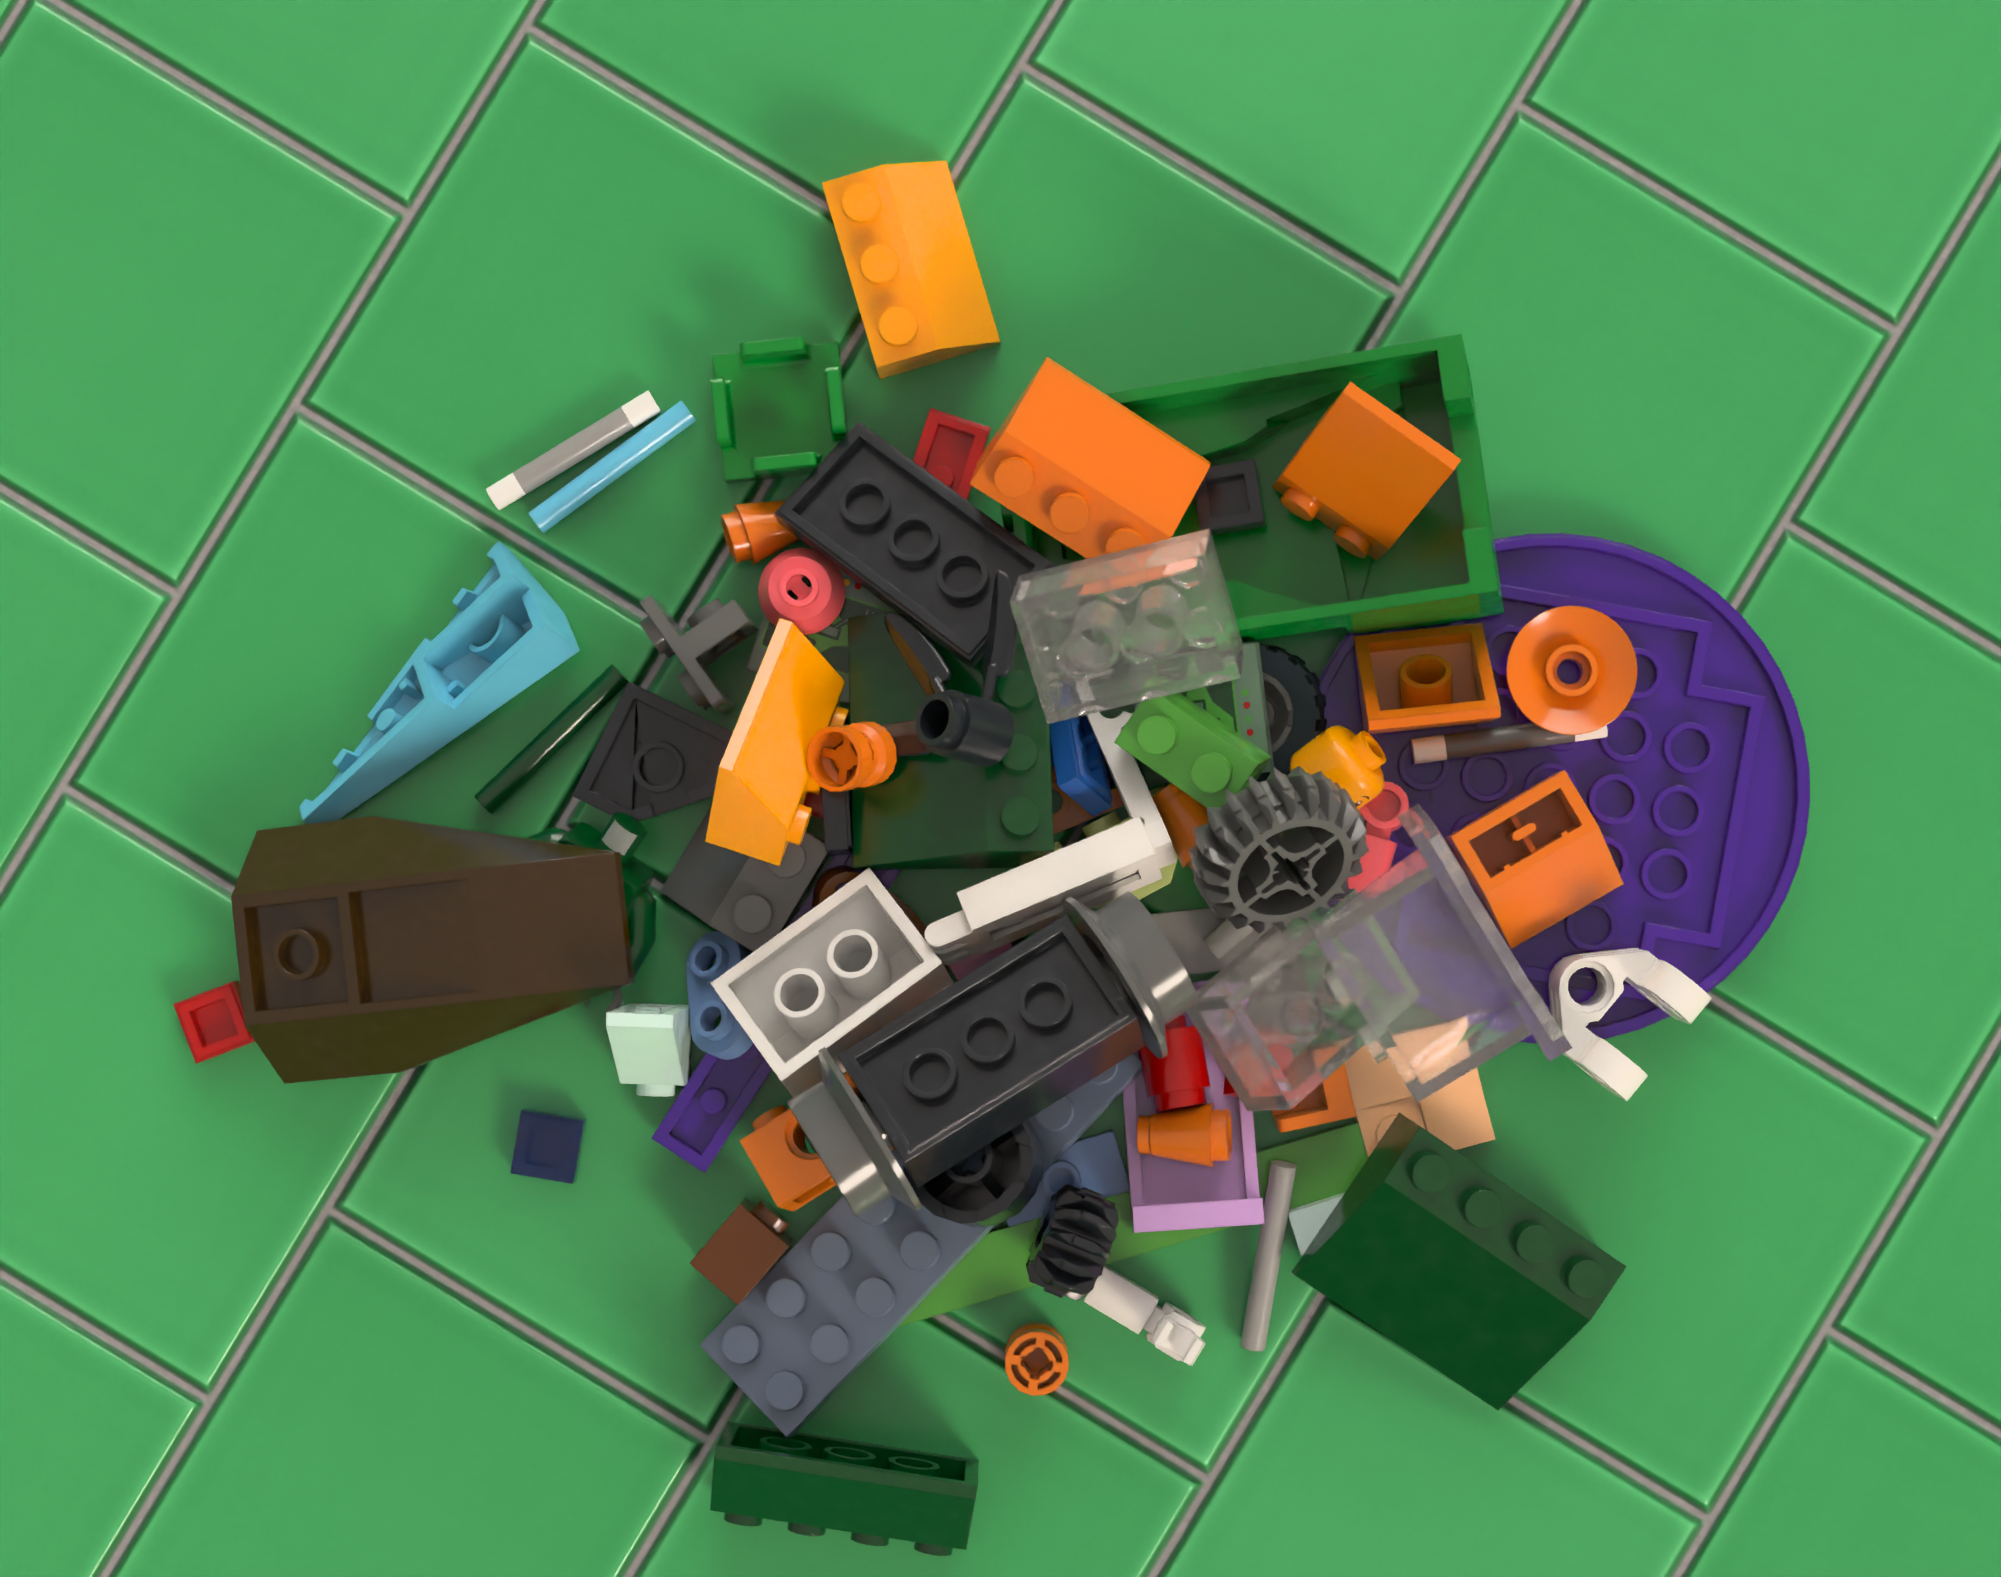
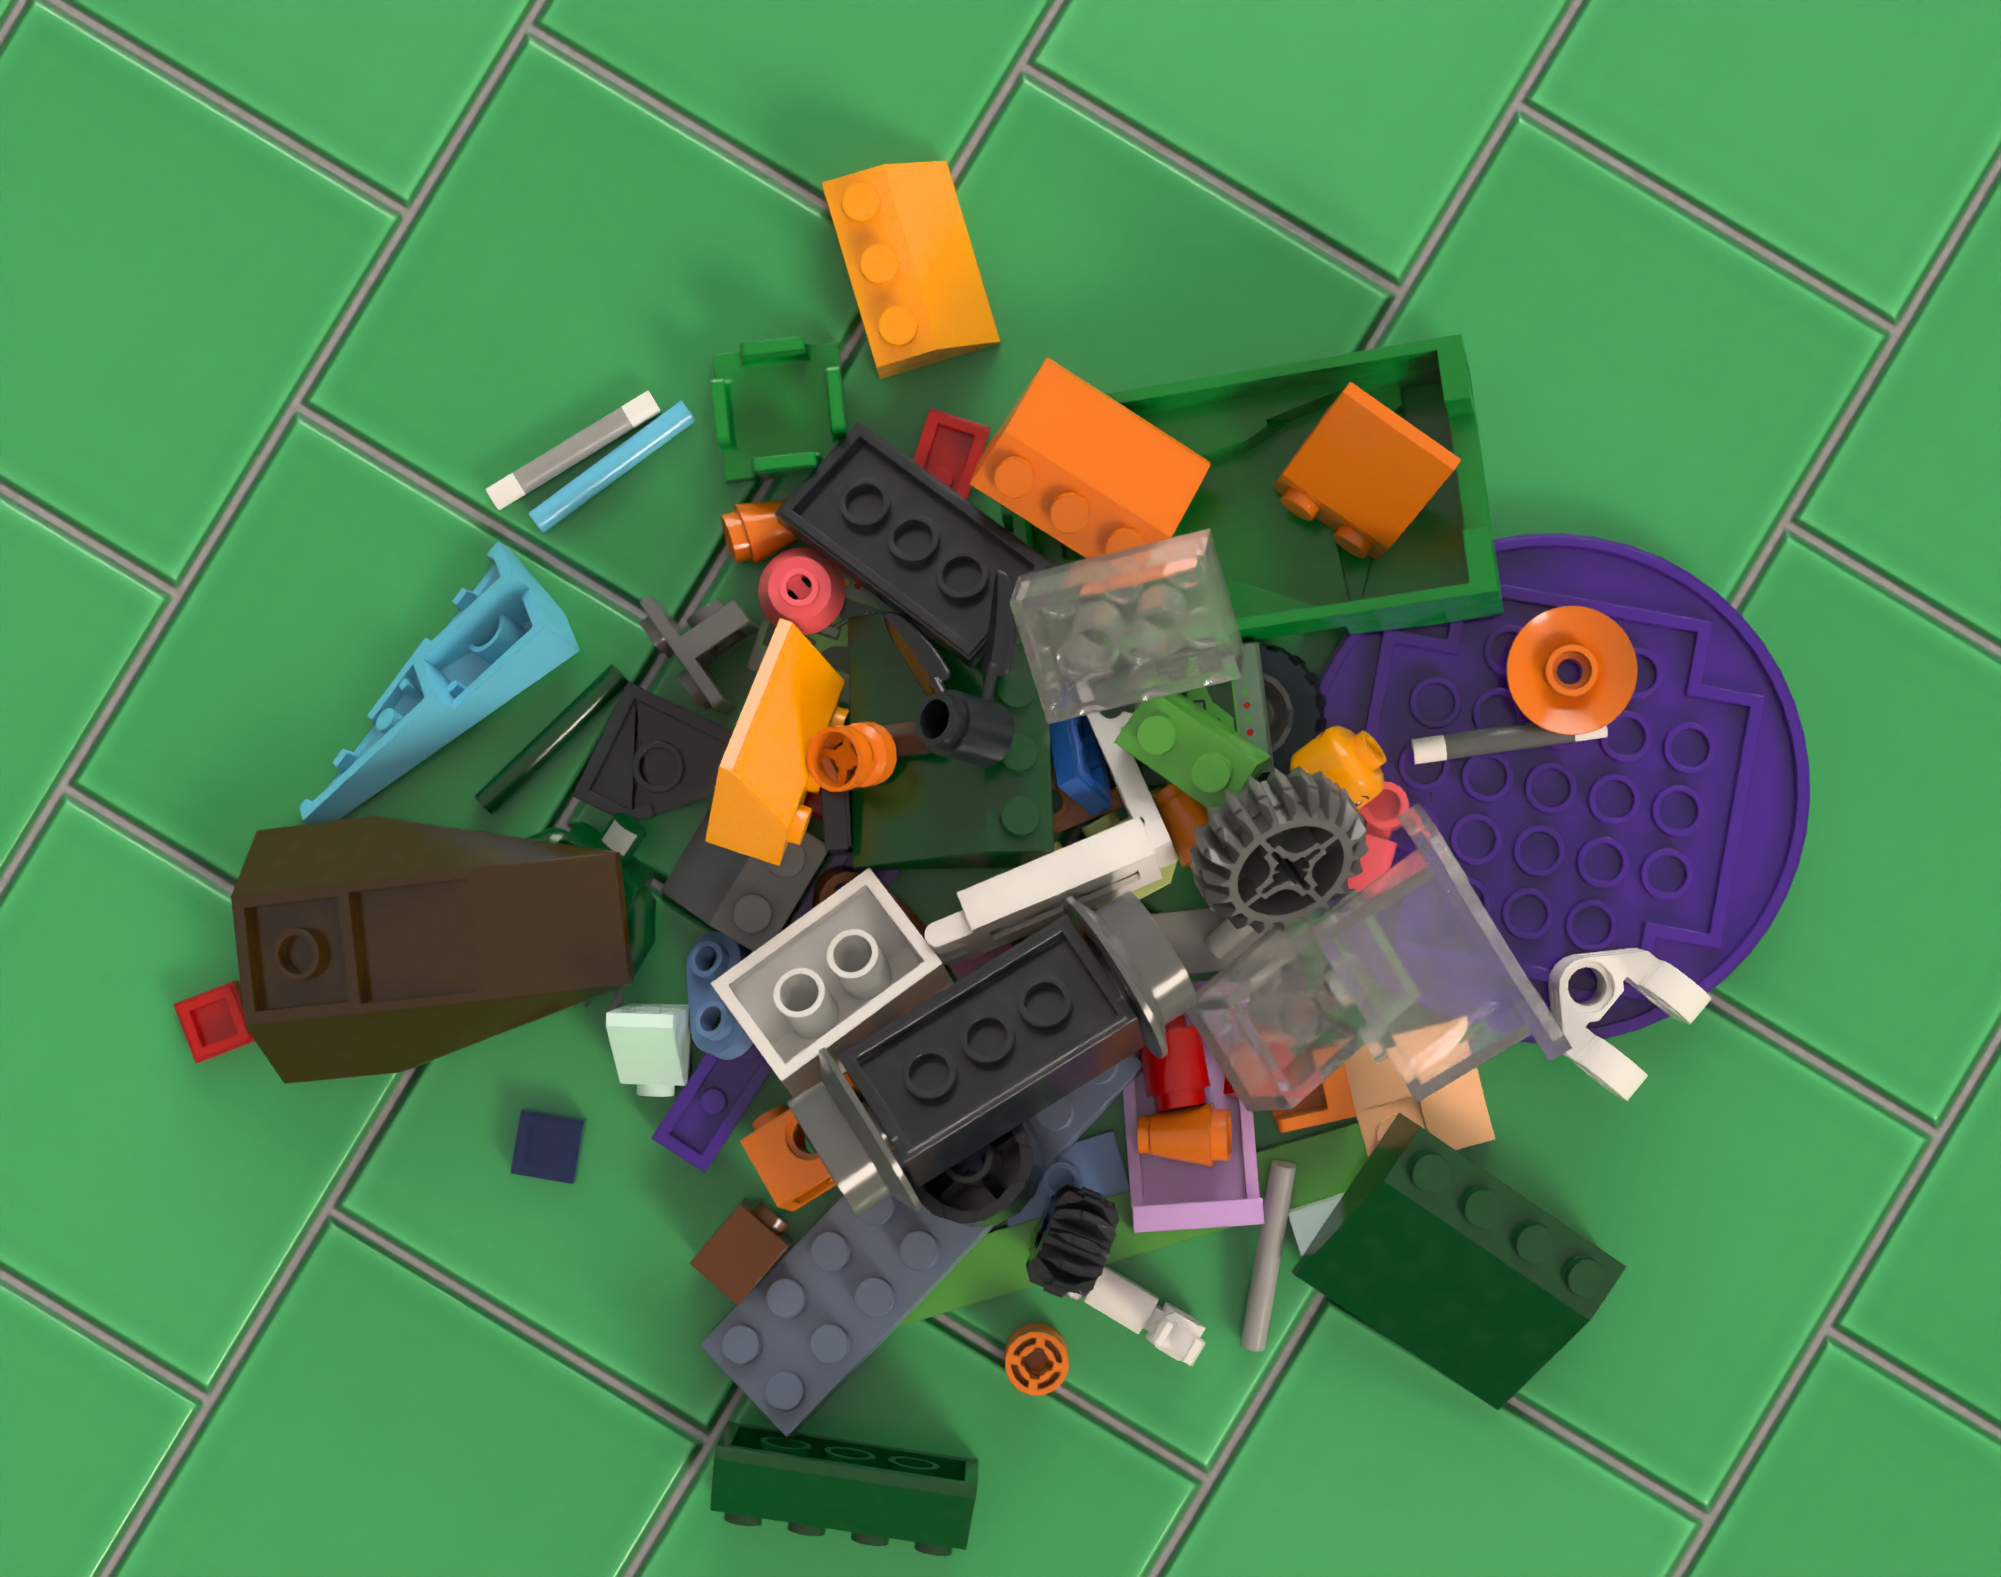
(1230, 498): black plate -> none
(1425, 679): orange slope -> none
(1536, 858): orange slope -> none

